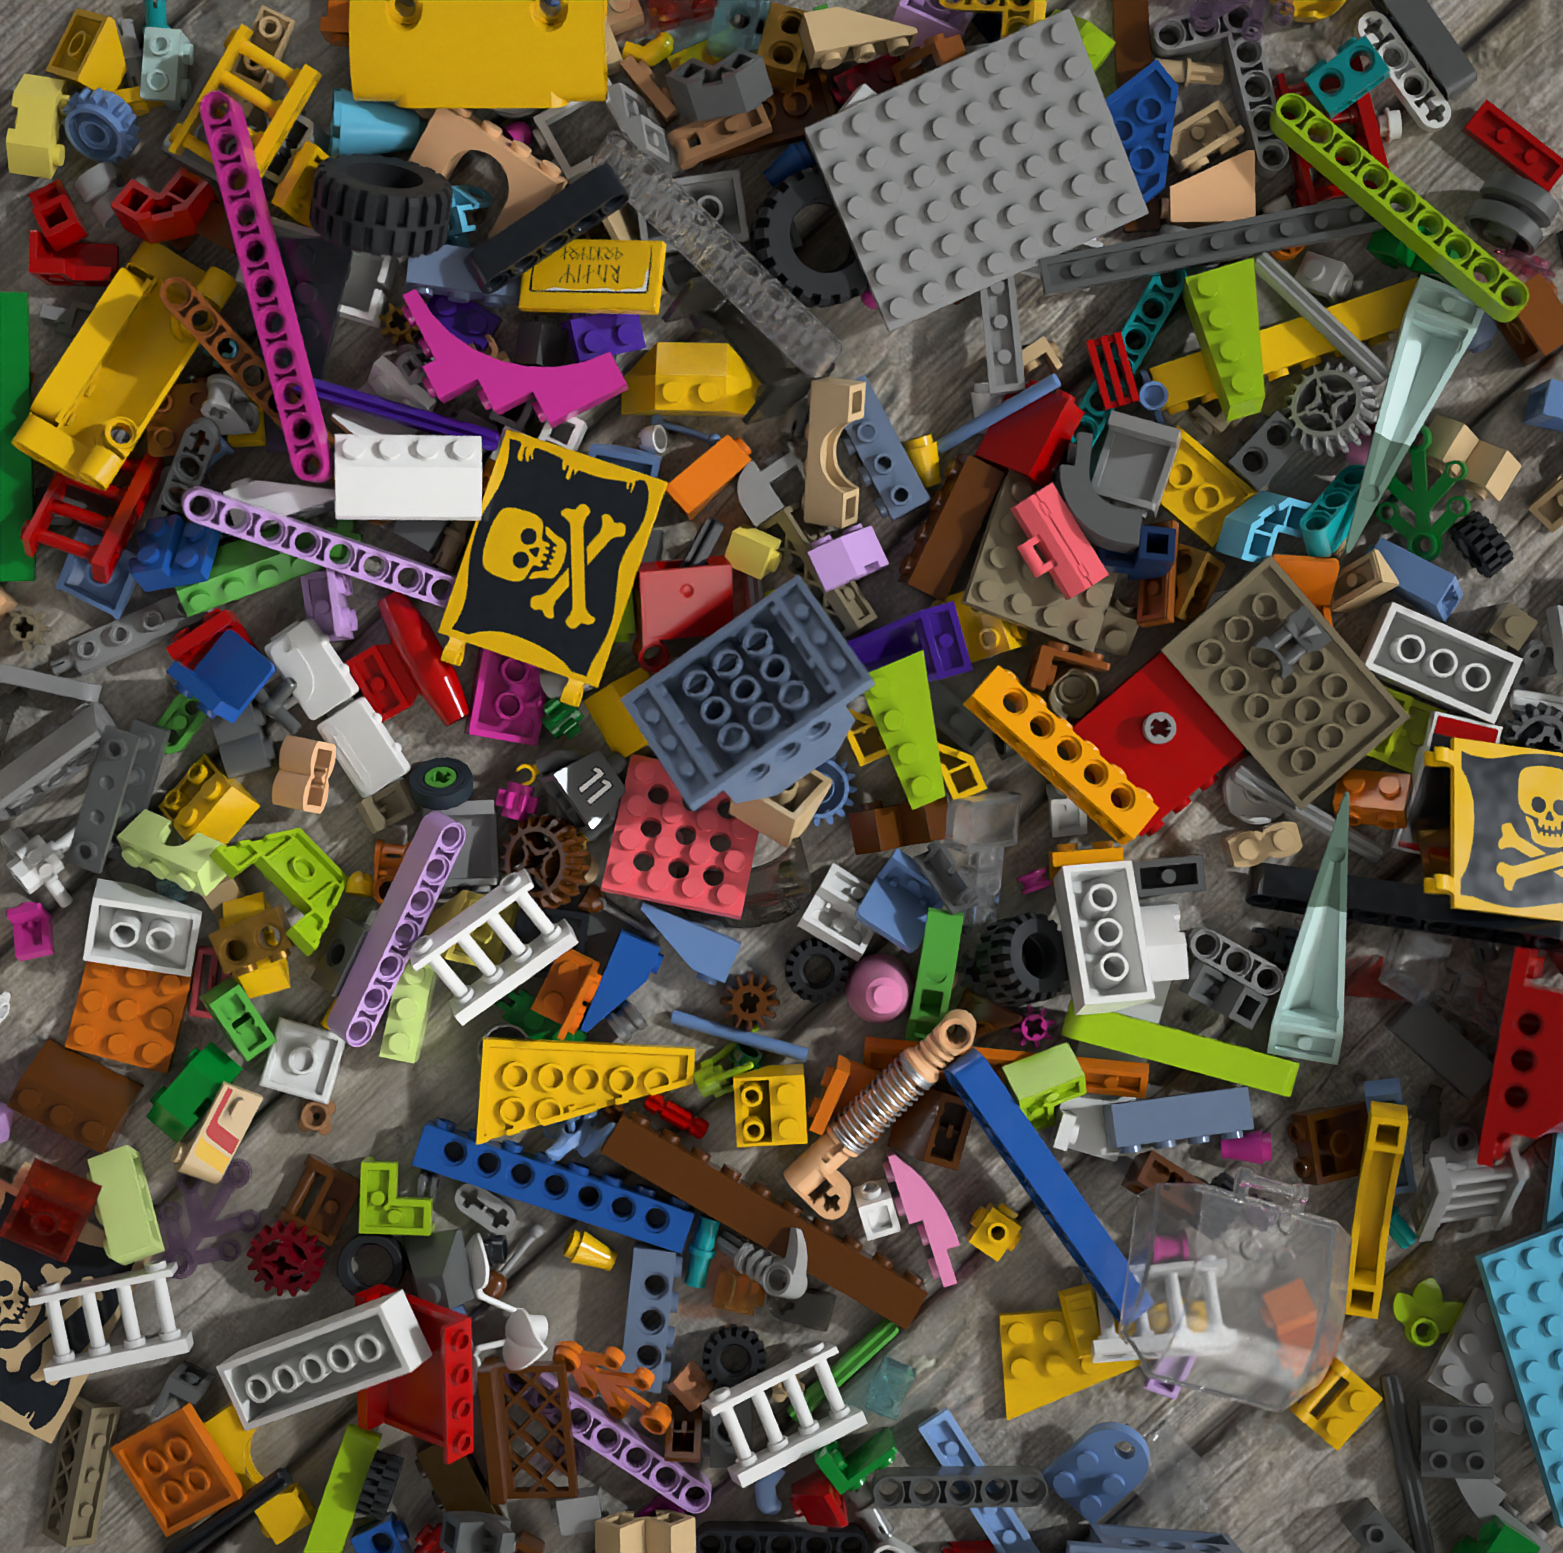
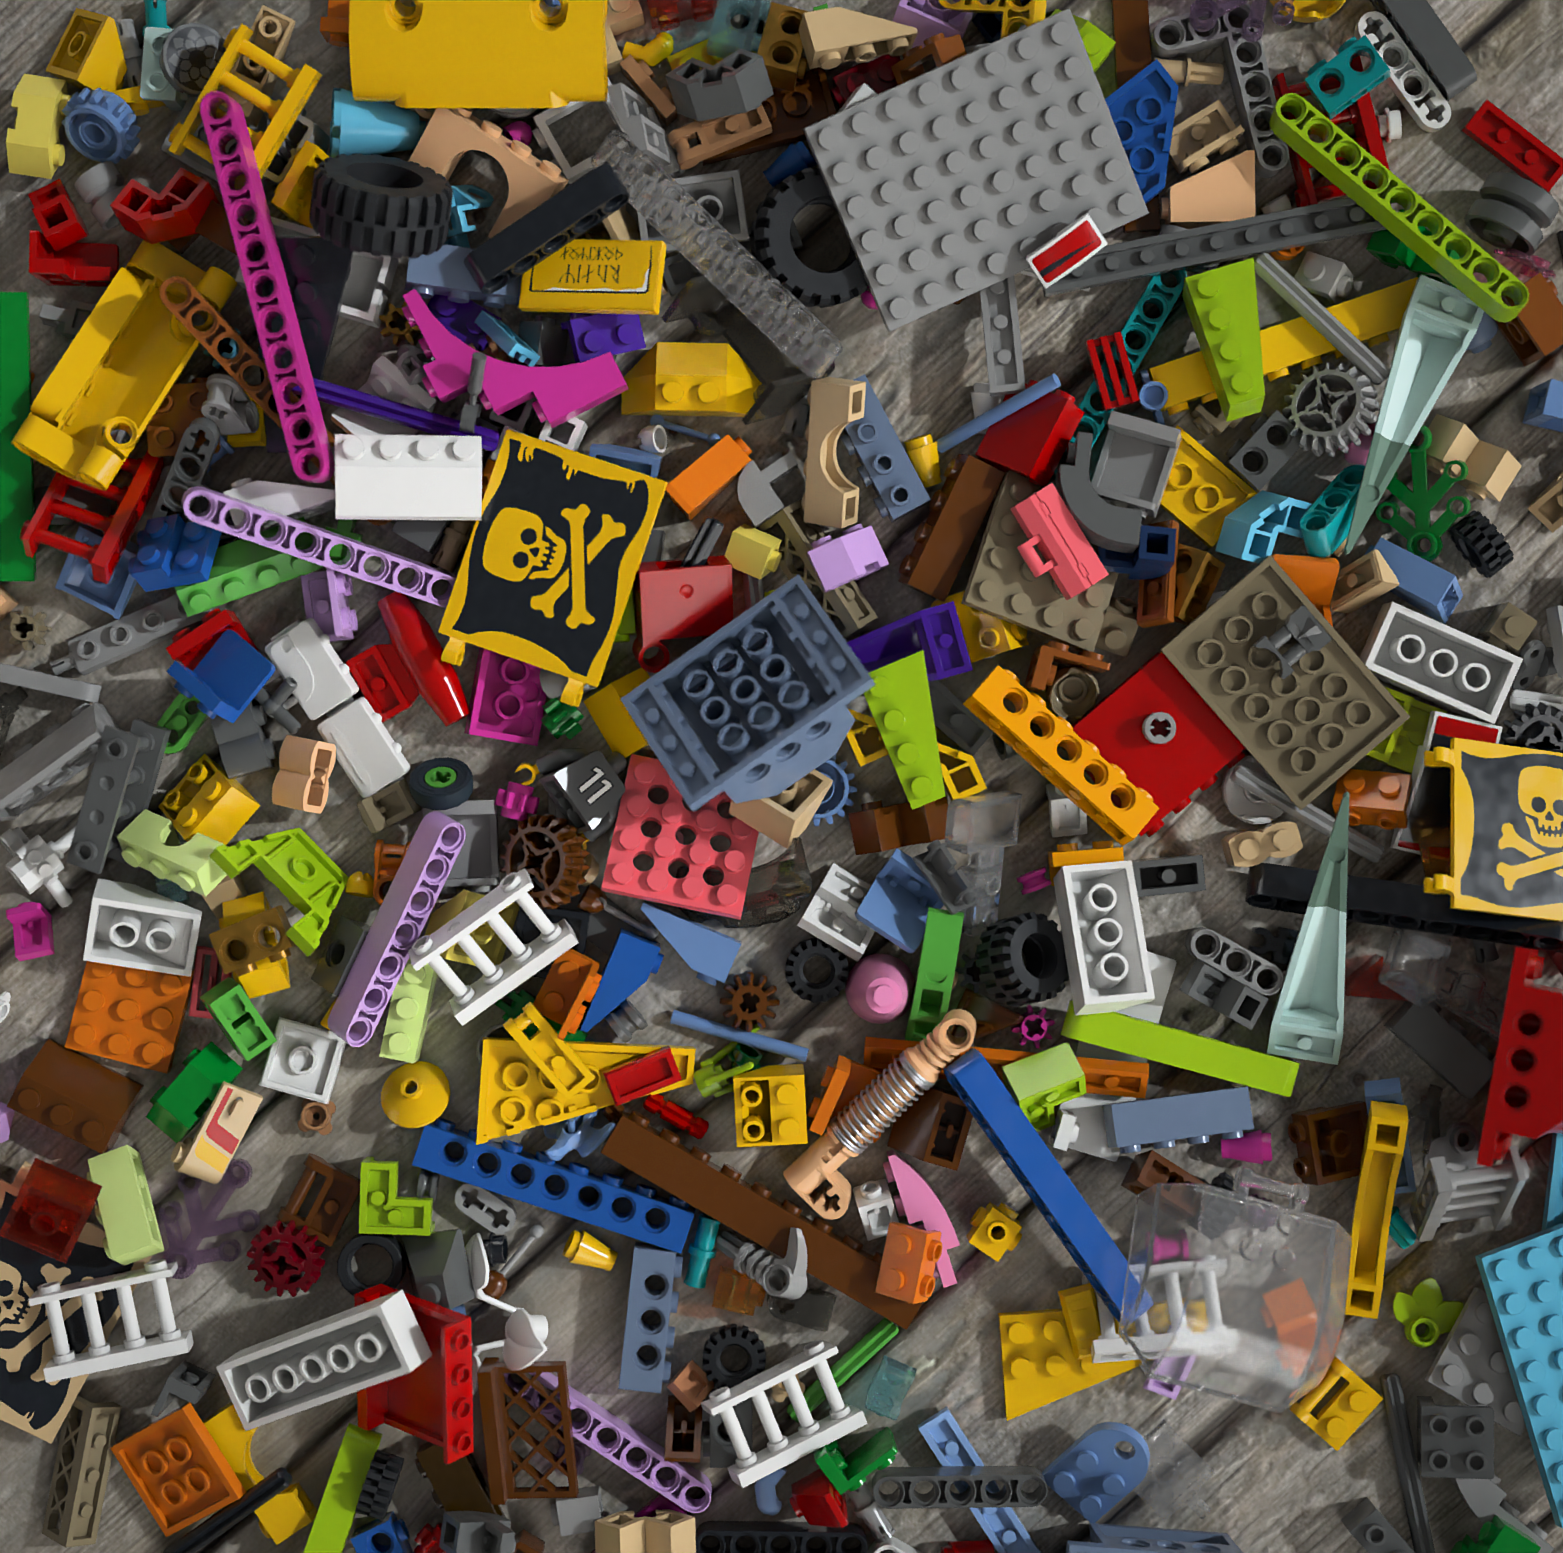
(190, 57): none -> tile
(424, 1104): none -> yellow dish
(472, 408): none -> dark grey piece
(507, 339): none -> medium azure tile
(549, 1052): none -> yellow plate
(613, 1384): orange plant -> none
(642, 1075): none -> red tile
(909, 1263): none -> orange bracket
(1039, 349): tan bracket -> none
(1066, 250): none -> slope
(1164, 940): white brick -> none

